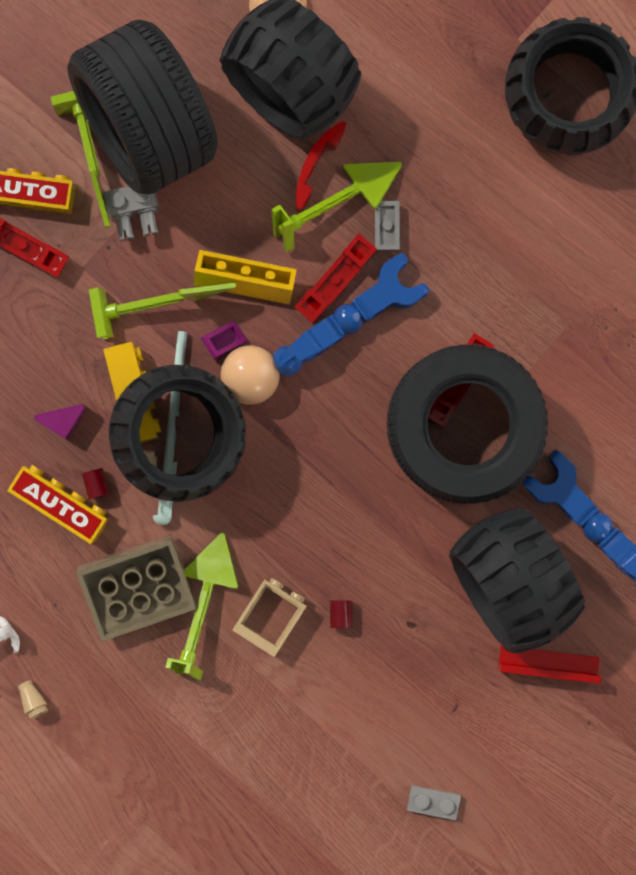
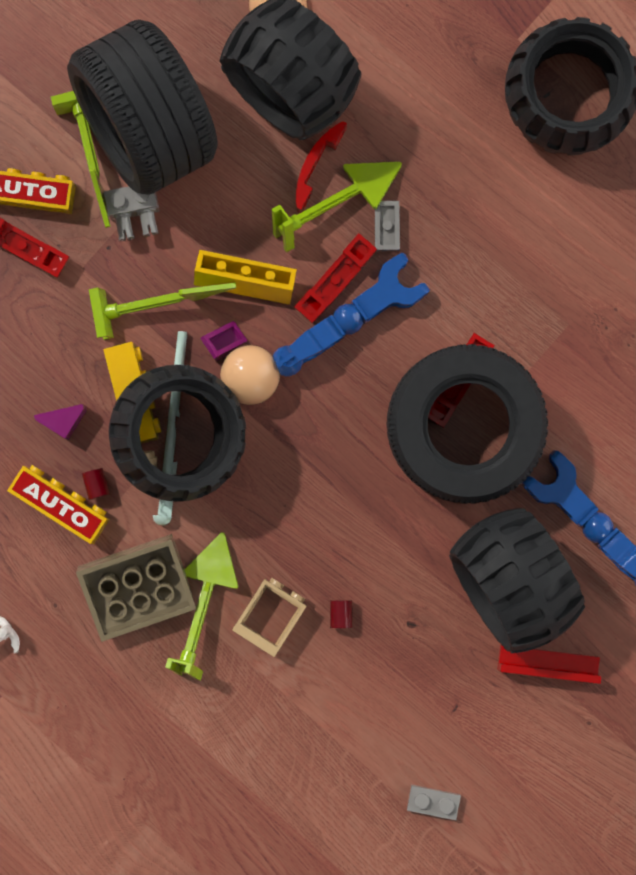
(32, 701): tan cone -> none

